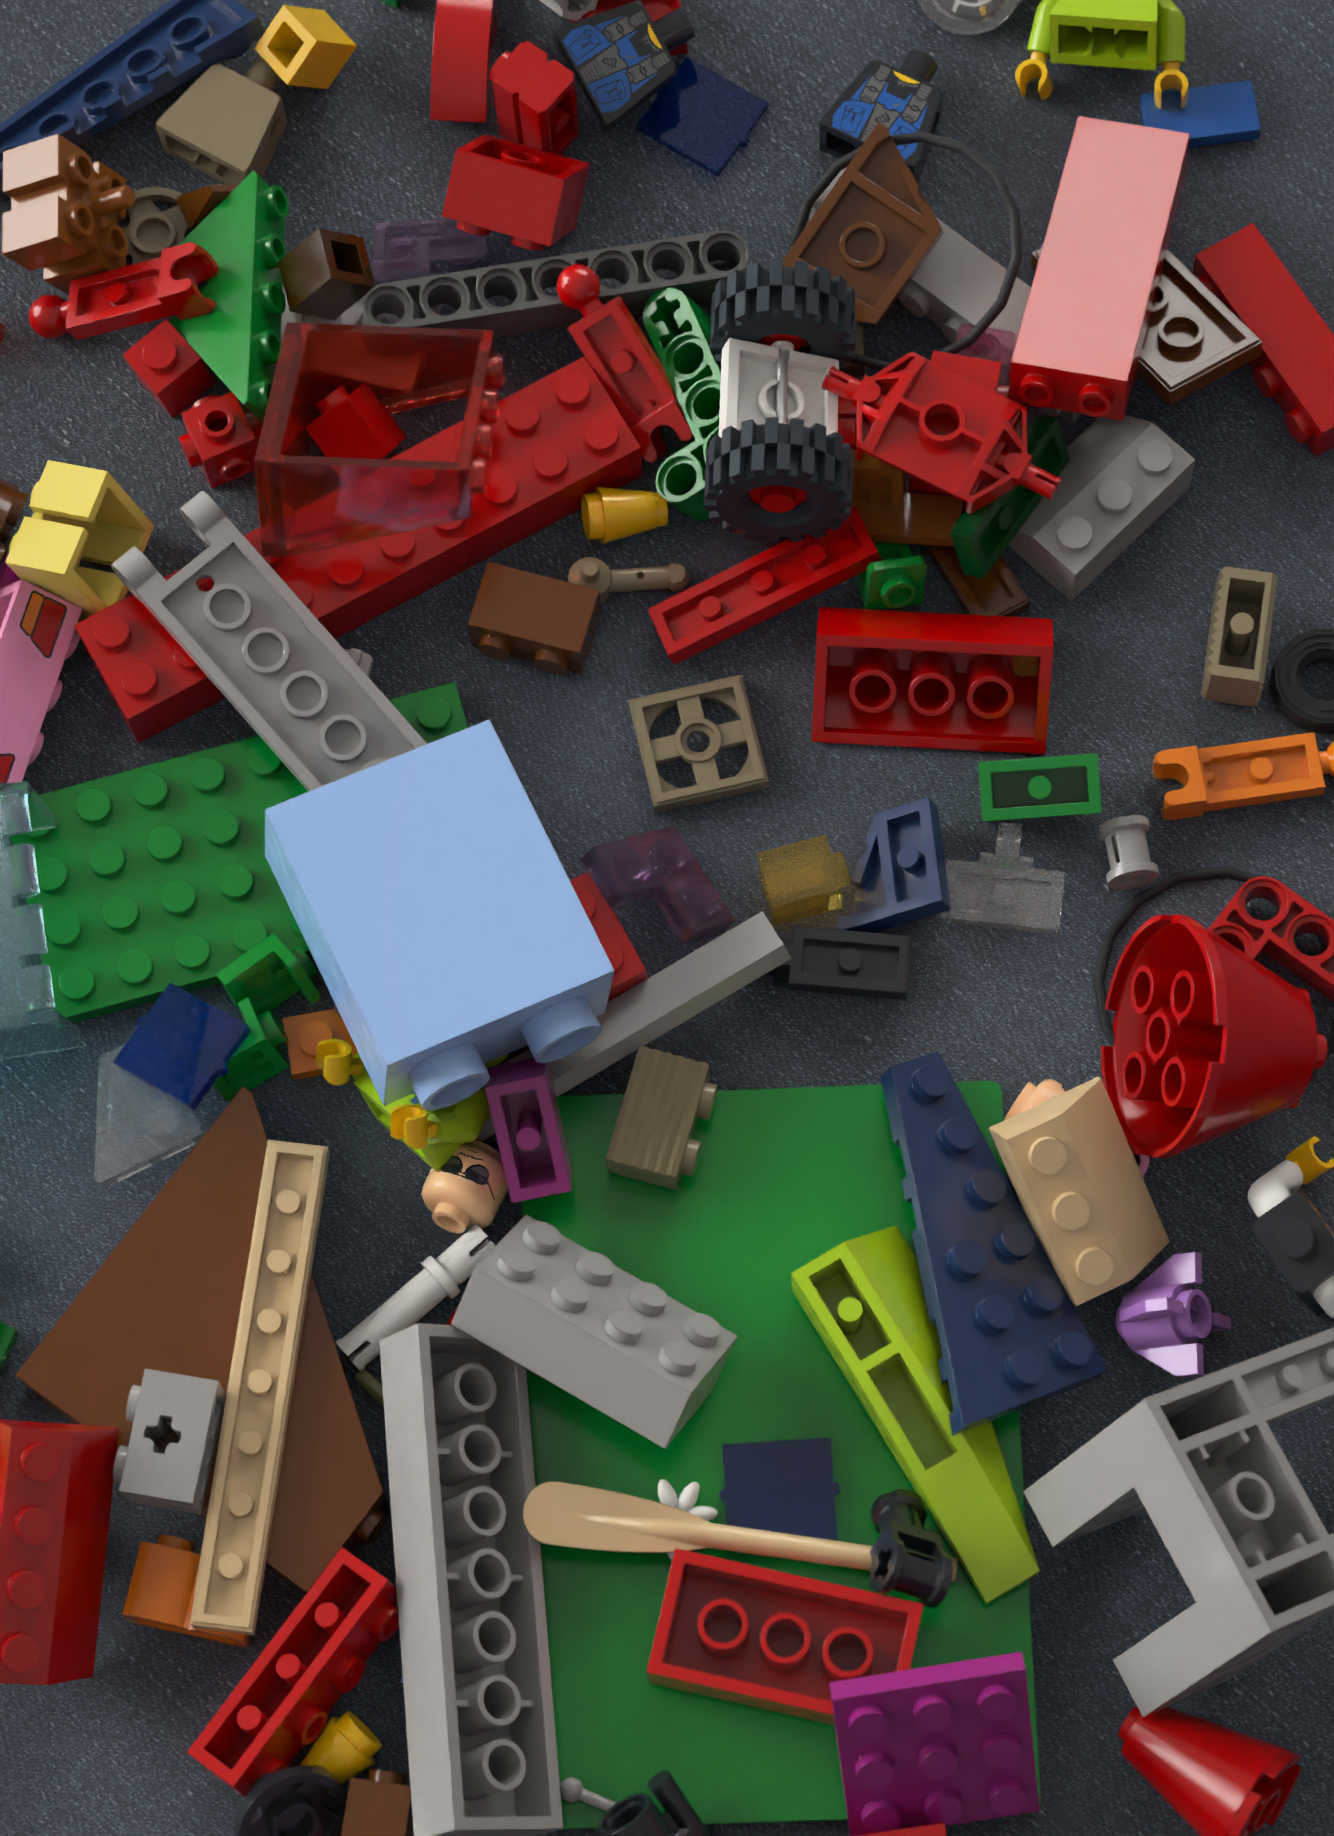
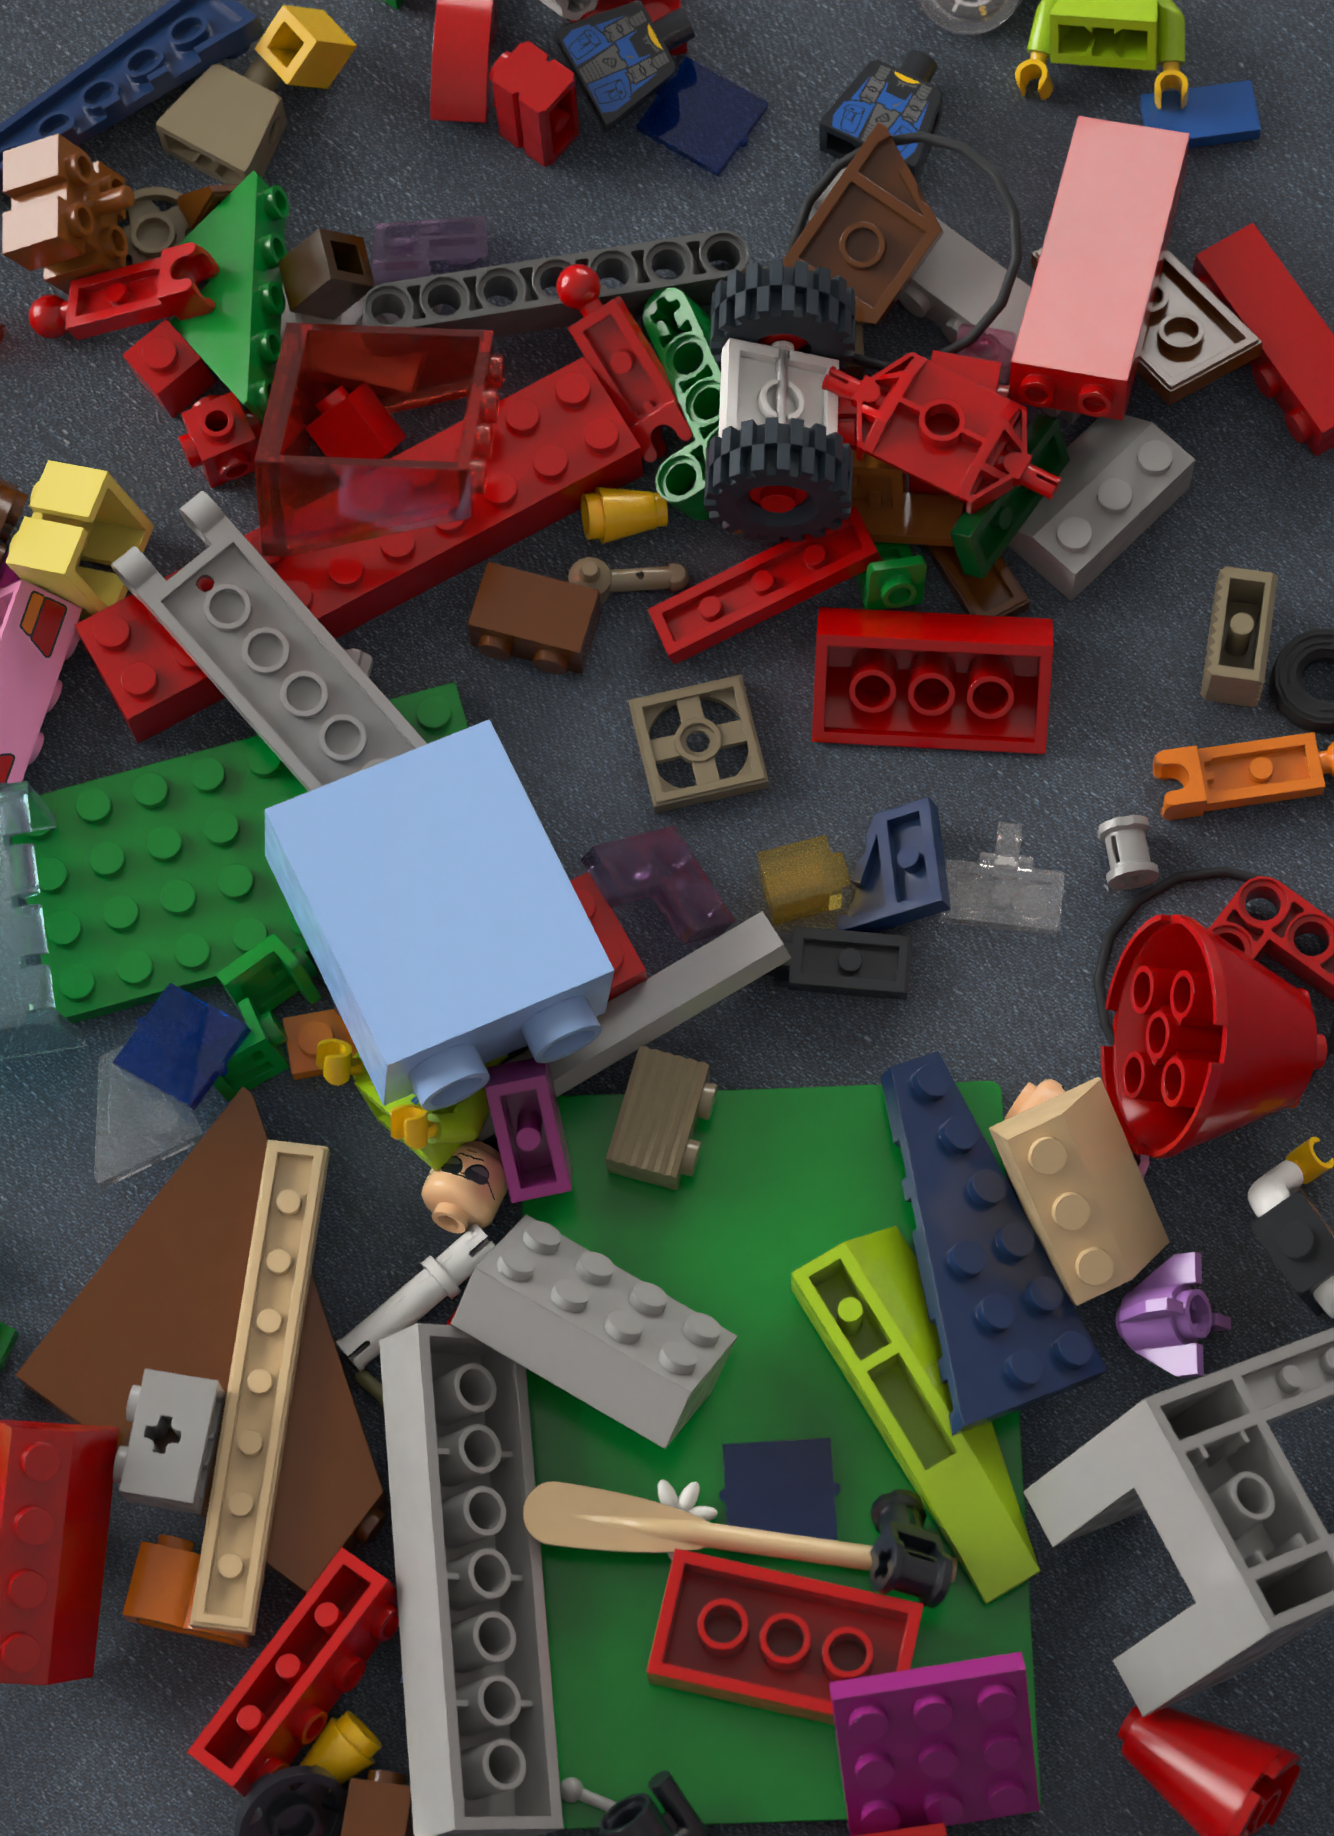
(515, 192): red brick -> none
(1039, 787): green brick -> none

